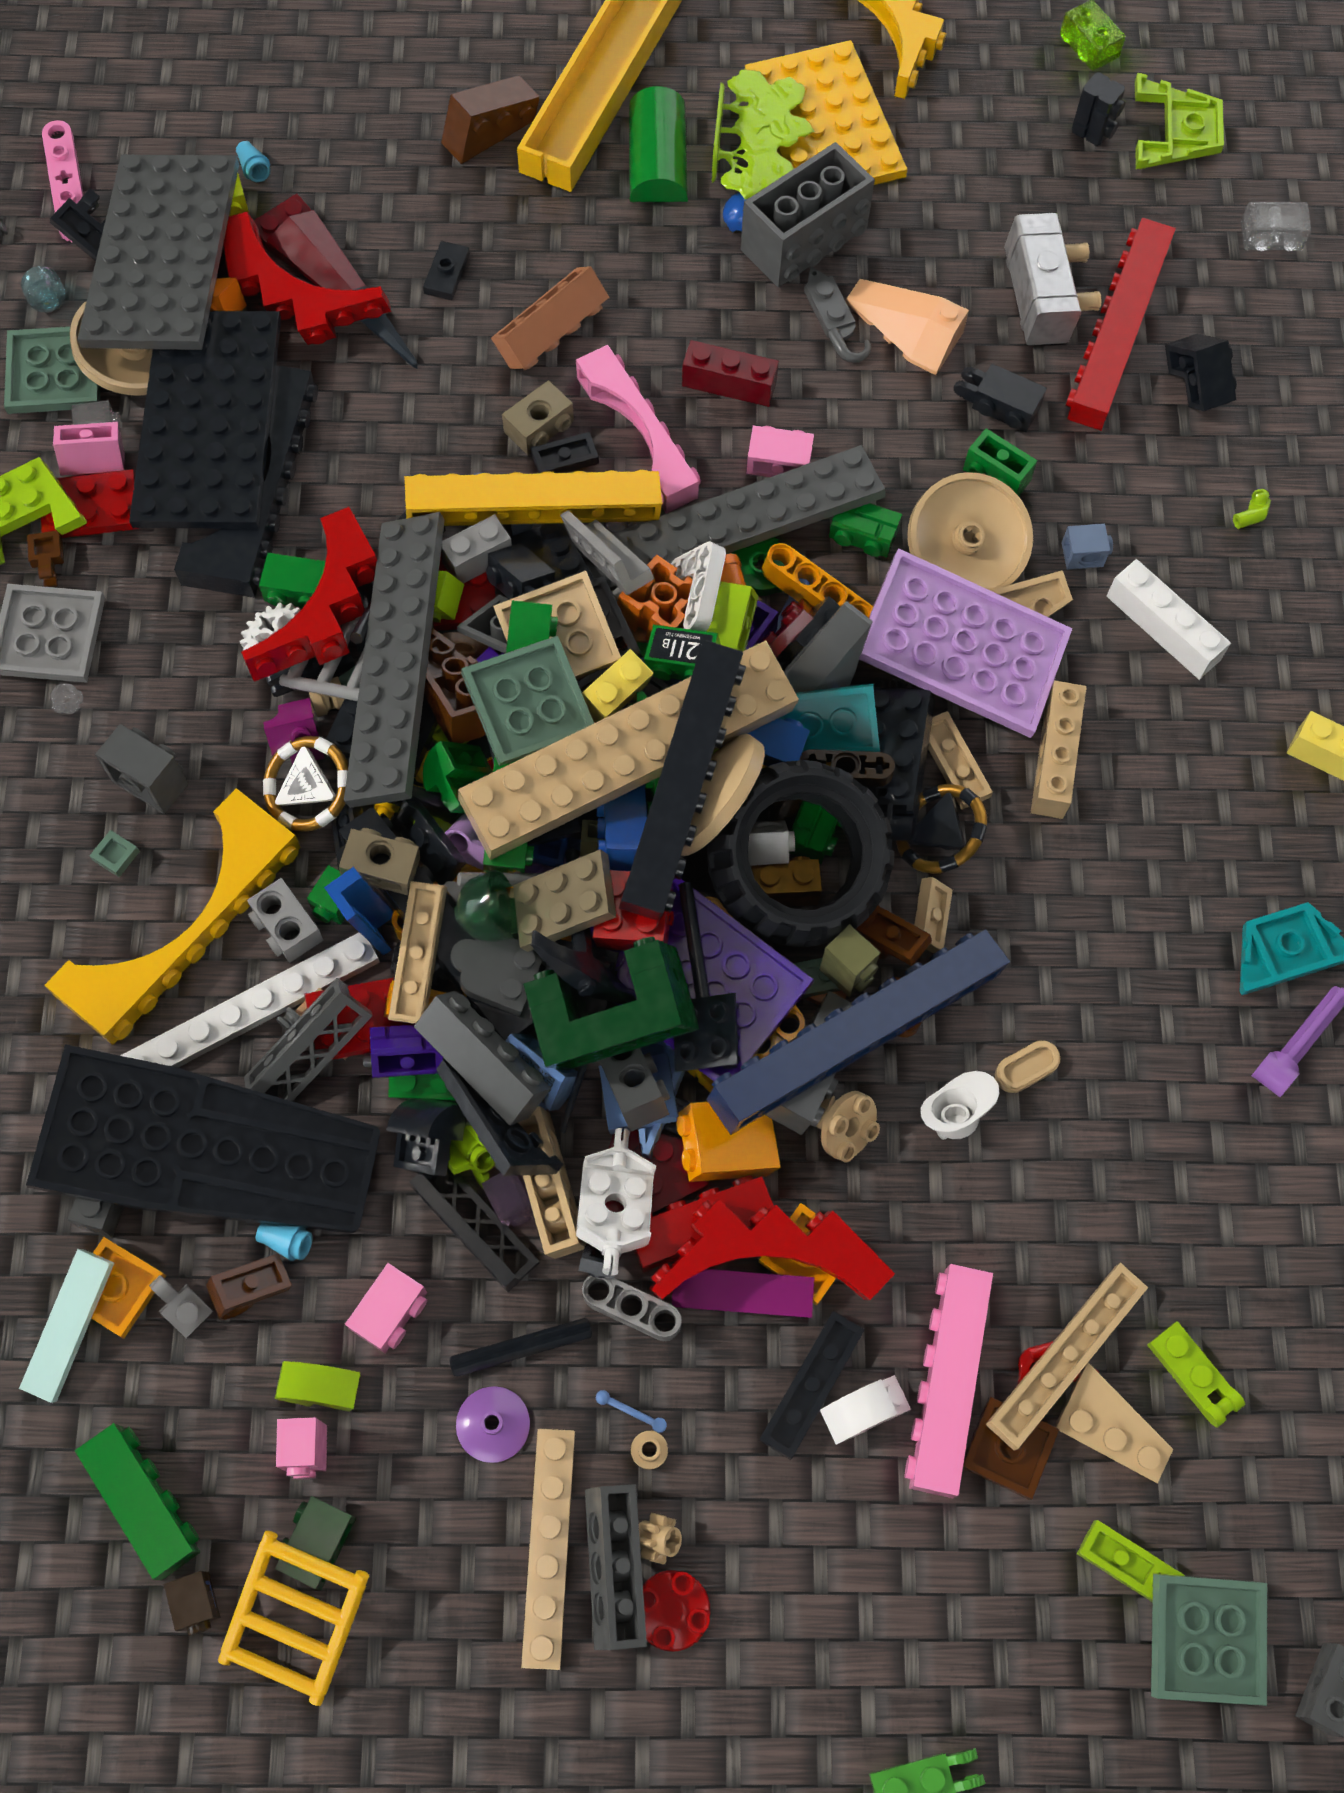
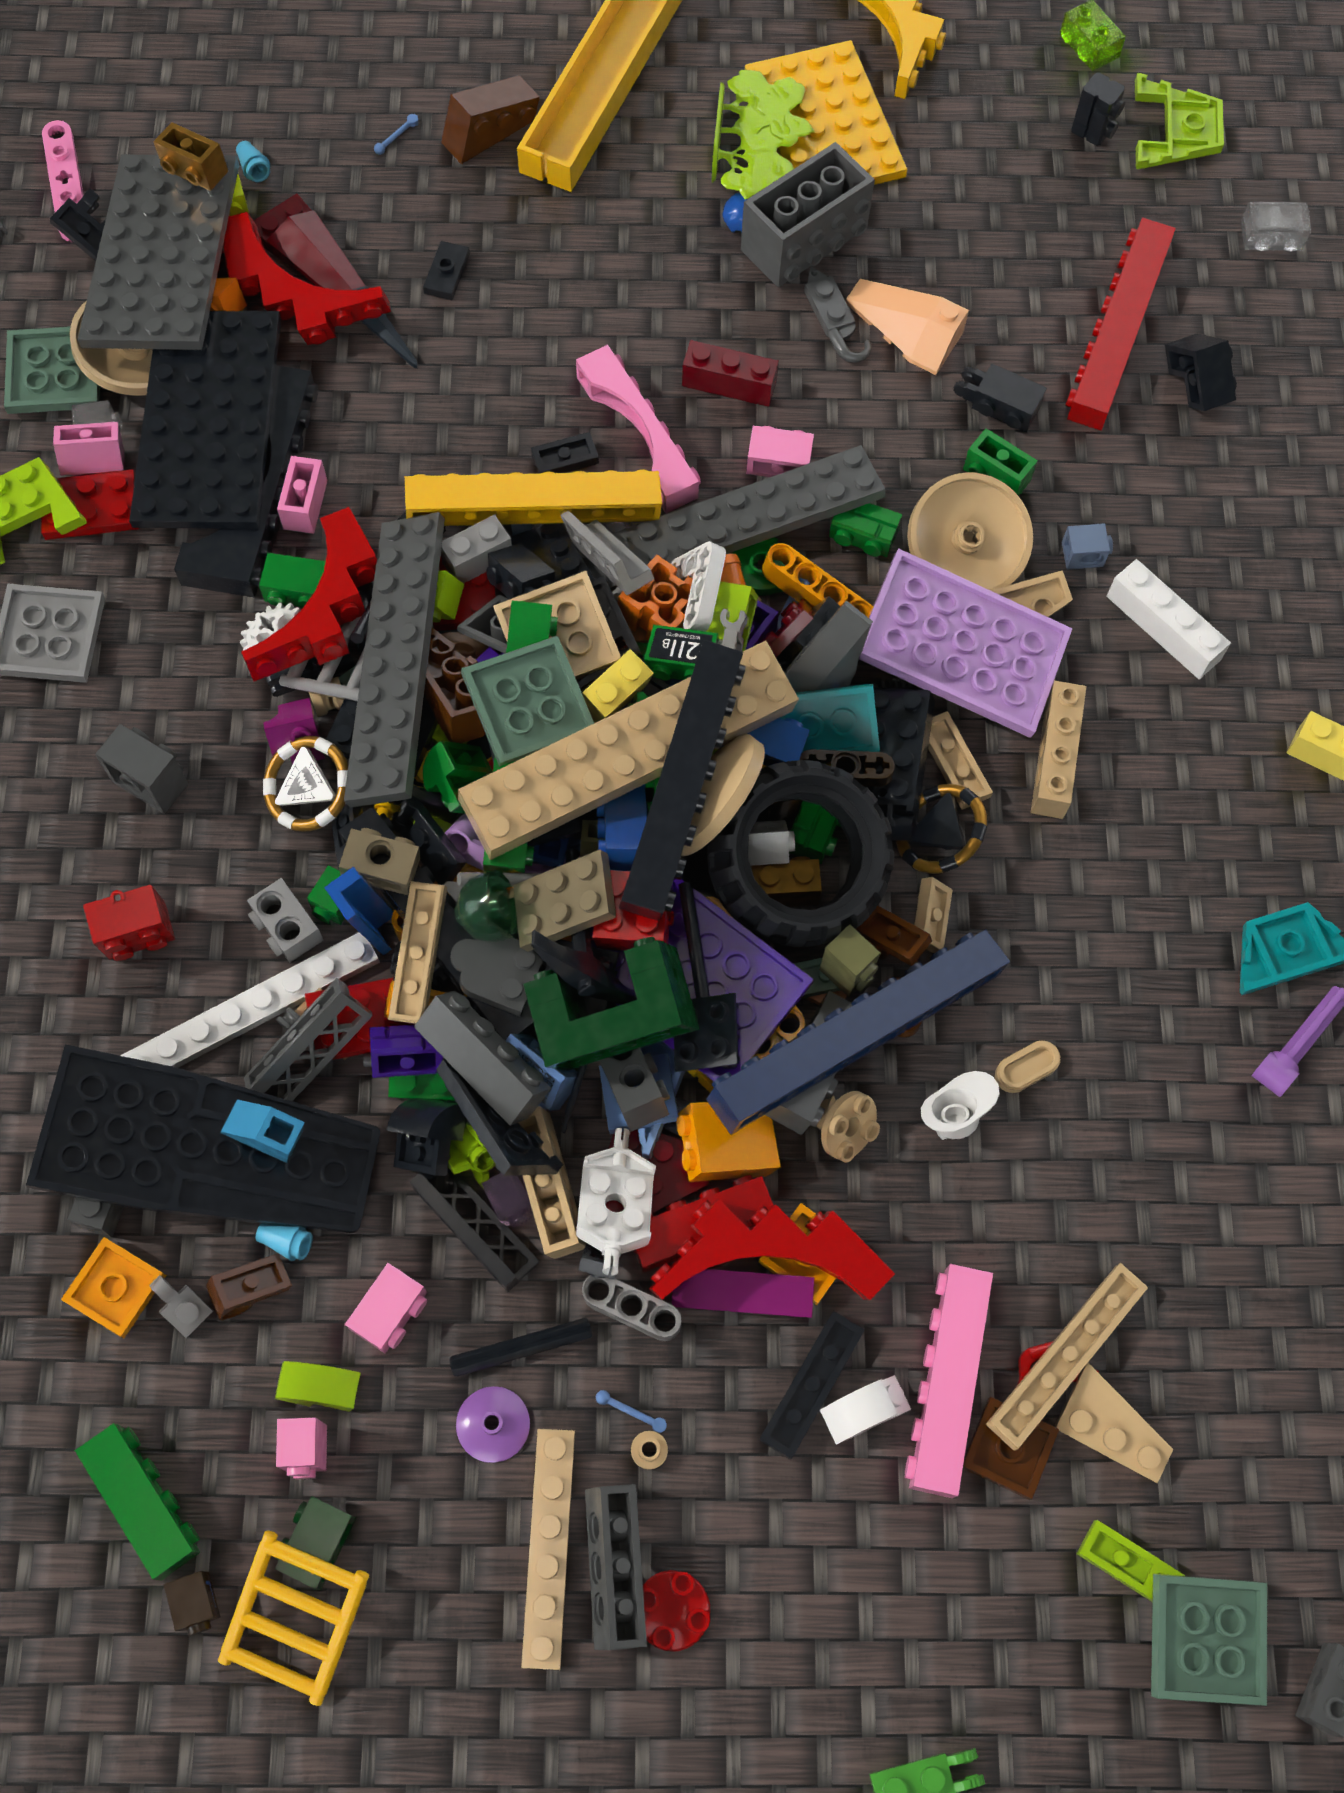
(41, 287): clear light blue head -> none
(45, 552): reddish brown plate -> none
(63, 692): clear plate -> none
(66, 1325): light aqua tile -> none
(114, 853): sand green plate -> none
(117, 994): yellow arch -> none
(129, 924): none -> red brick
(191, 156): none -> pearl gold brick
(264, 1129): none -> dark azure slope
(302, 494): none -> bright pink brick
(412, 121): none -> medium blue hinge
(544, 403): dark tan brick -> none
(550, 318): nougat brick -> none
(657, 146): green brick -> none
(659, 1538): tan gear -> none
(733, 631): none -> light grey plate
(1044, 279): flat silver piece -> none
(1195, 1374): lime plate -> none
(1256, 511): lime arm -> none

